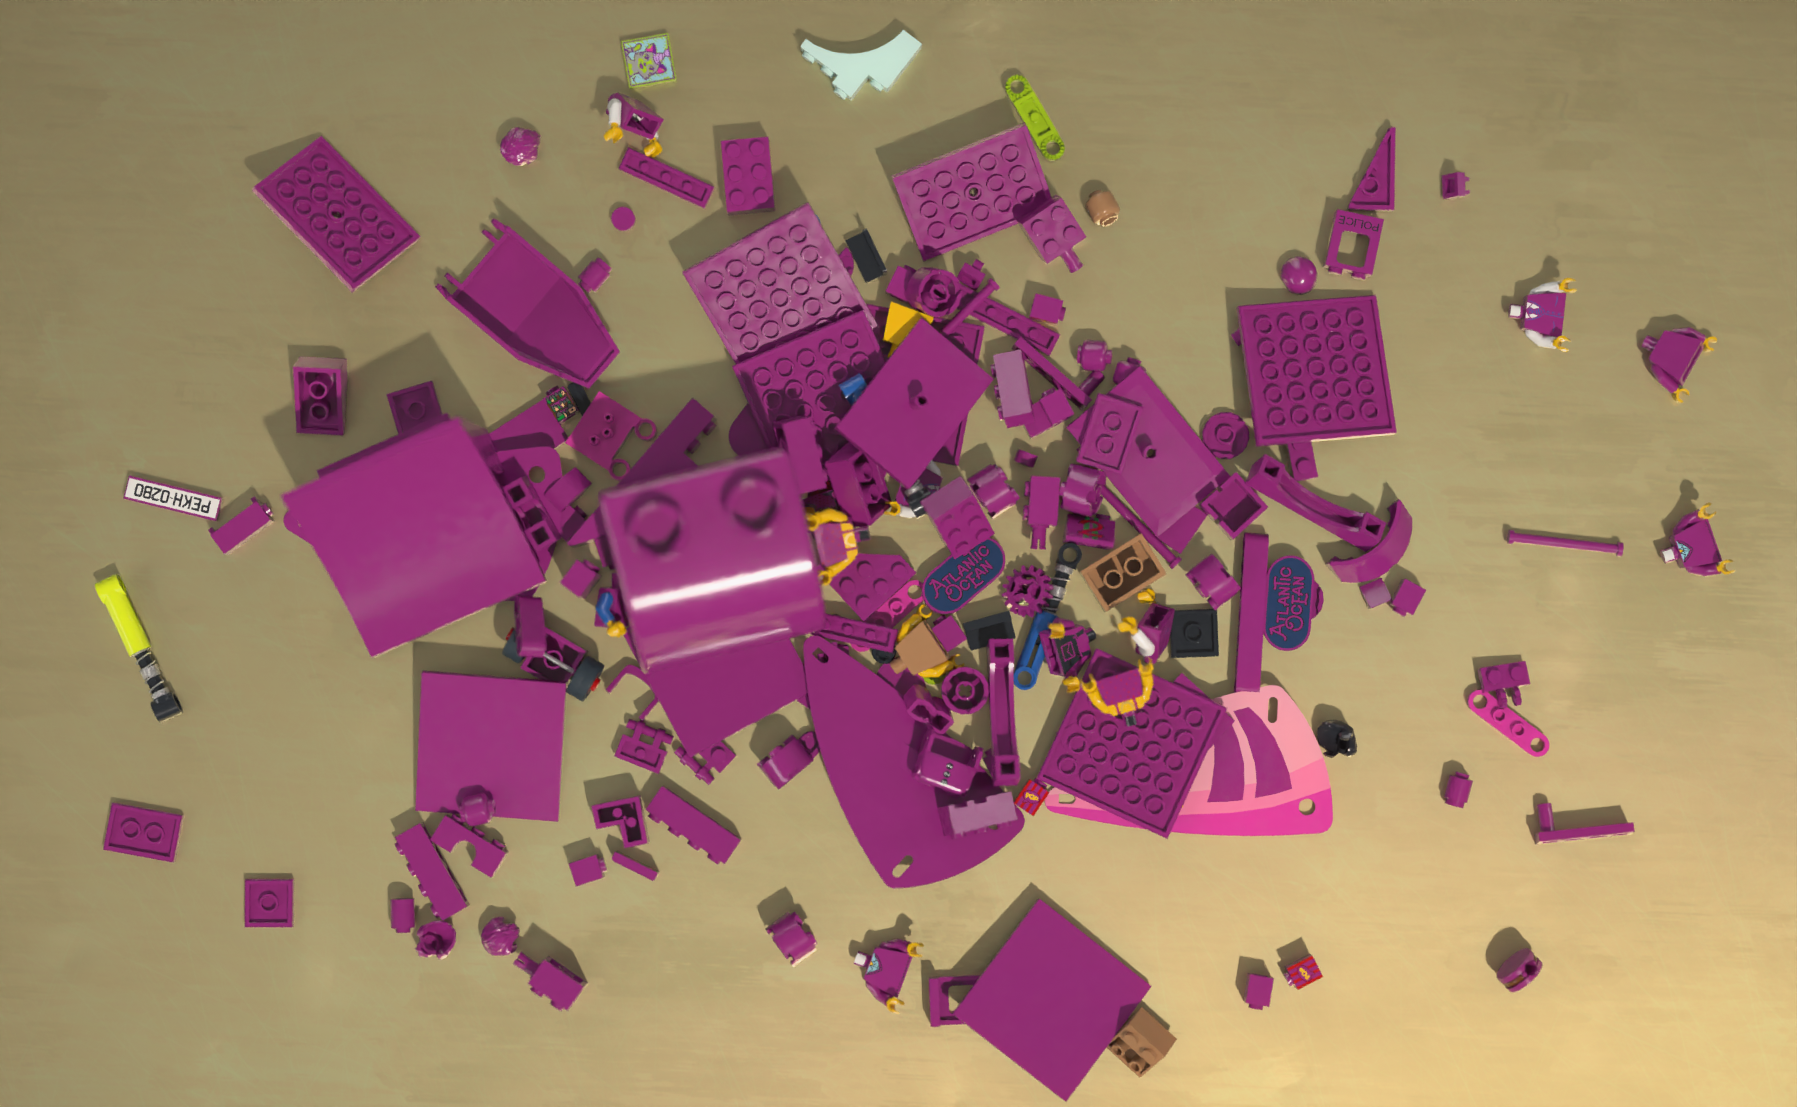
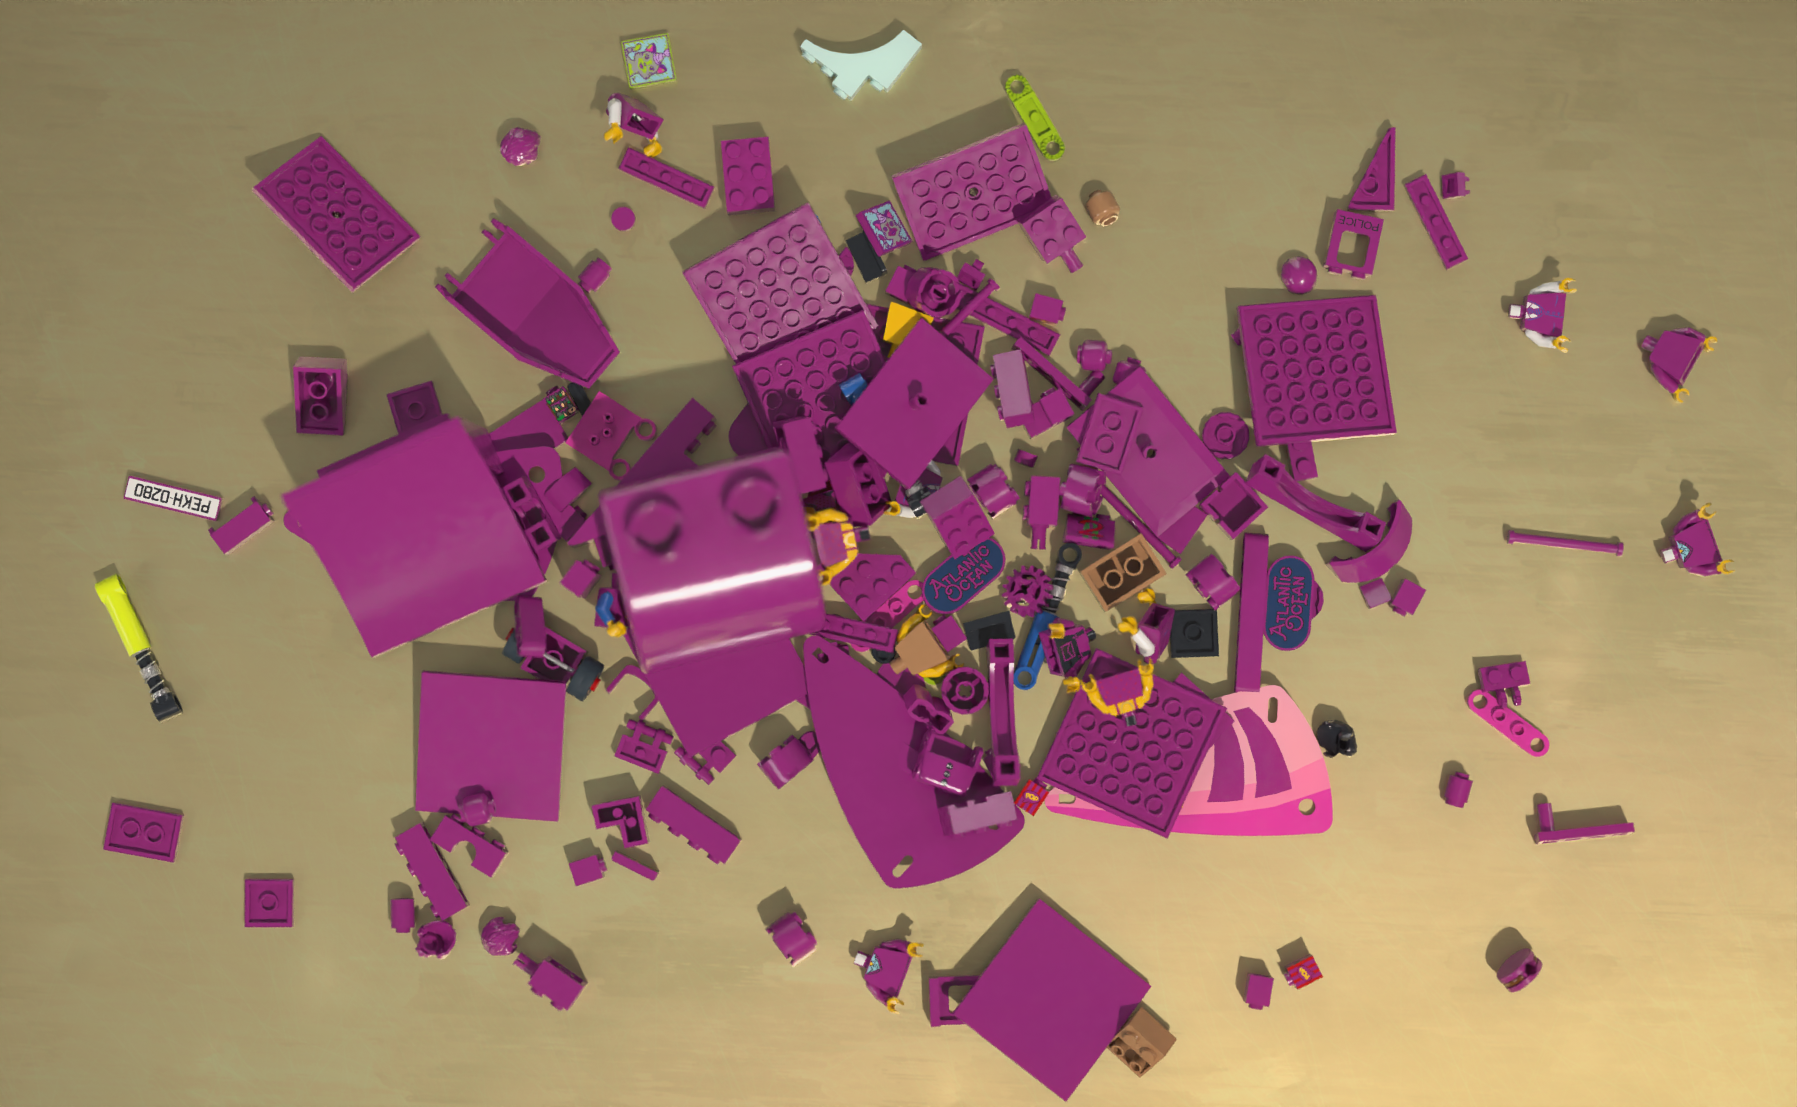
(884, 228): none -> tile
(1435, 221): none -> magenta tile

